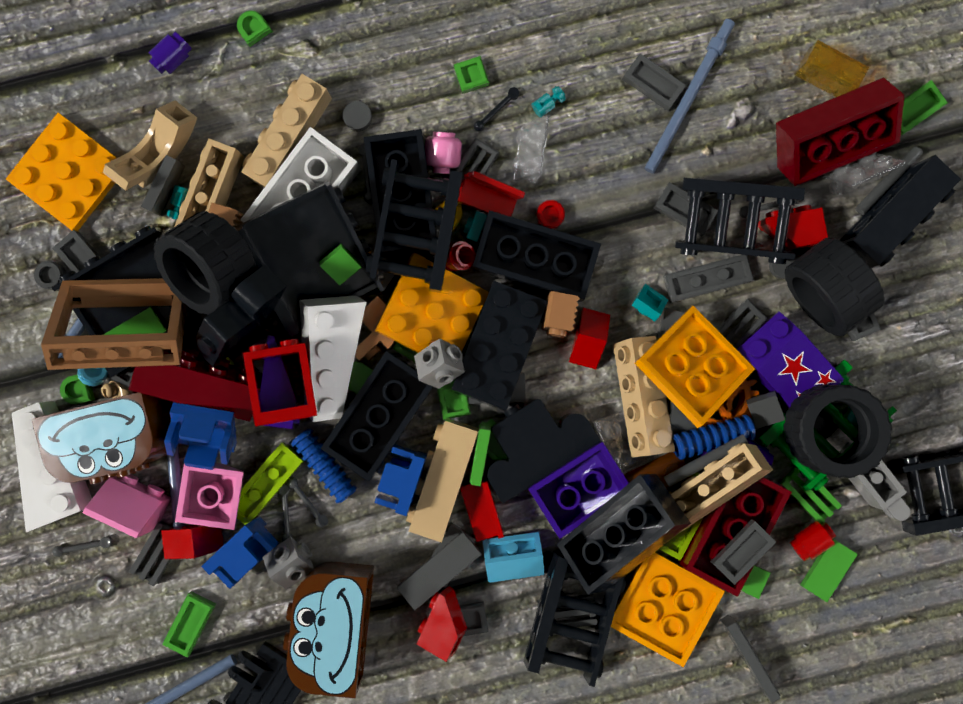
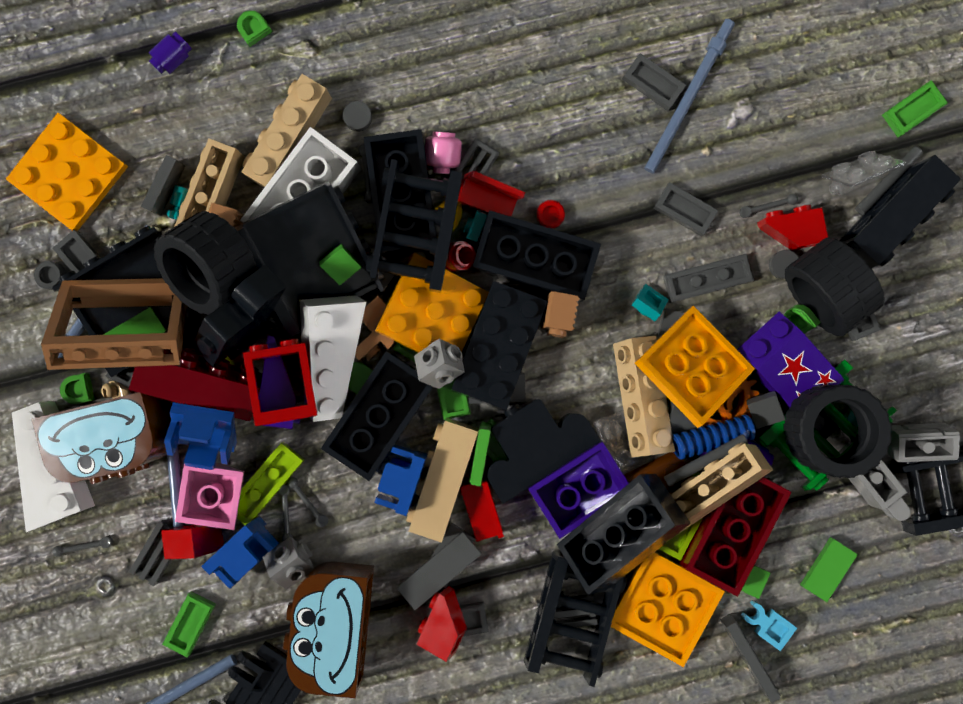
(92, 376): medium azure tile -> none
(128, 505): bright pink slope -> none
(166, 136): tan arch -> none
(323, 466): blue piece -> none
(471, 74): bright green tile -> none
(513, 94): black hinge -> none
(513, 557): medium azure panel -> none
(531, 150): clear hinge -> none
(547, 103): teal piece -> none
(590, 338): red slope -> none
(735, 314): dark grey tile -> none
(743, 551): dark grey tile -> none
(755, 196): black fence -> none
(770, 626): none -> medium azure plate
(802, 318): none -> bright green tile
(813, 540): red brick -> none
(827, 511): bright green tile -> none
(831, 69): clear yellow brick -> none
(839, 131): dark red brick -> none
(924, 442): none -> light grey brick

